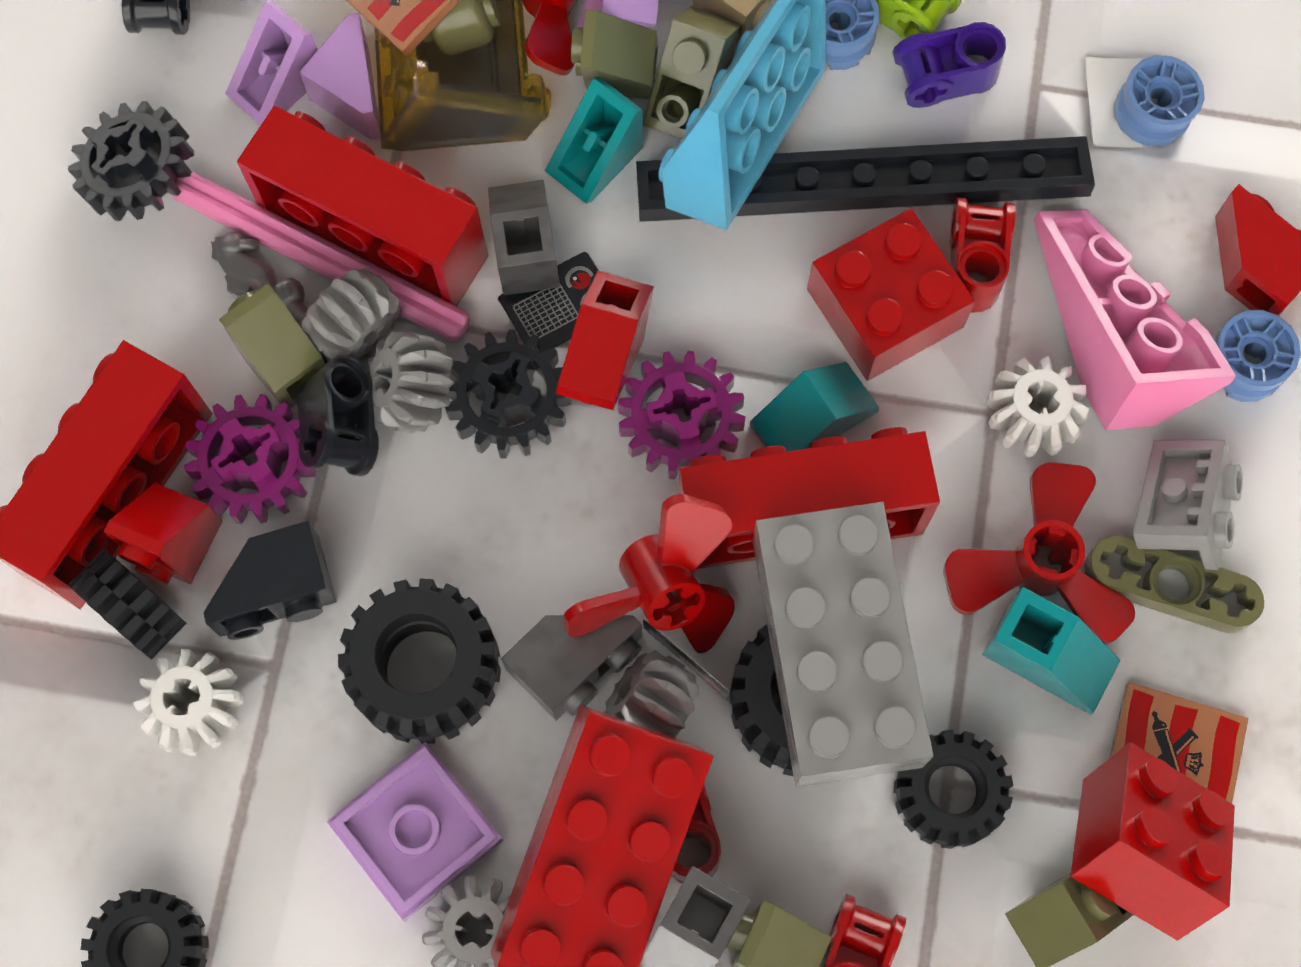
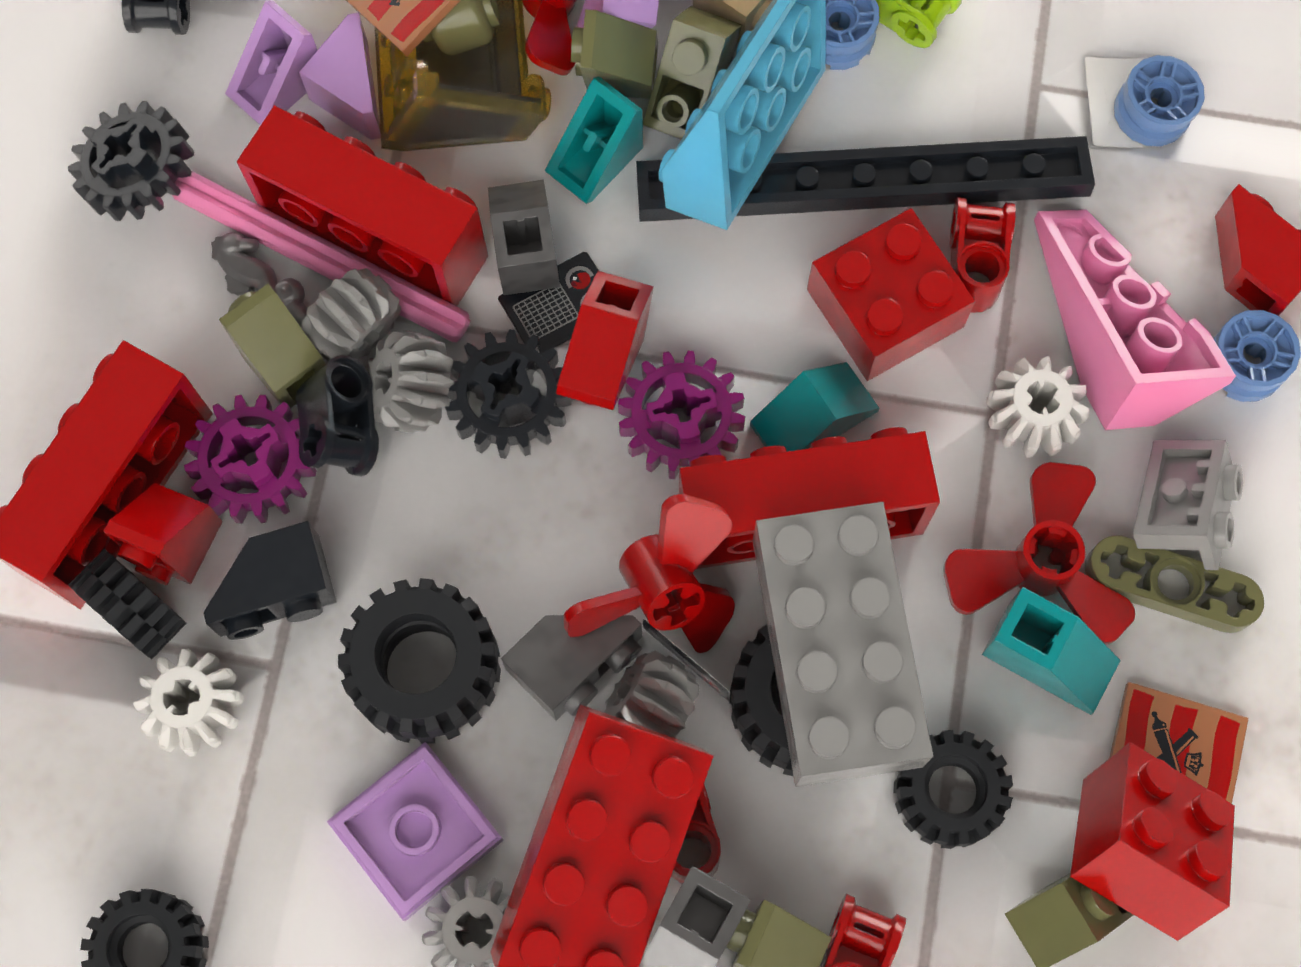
(944, 64): dark purple piece -> none

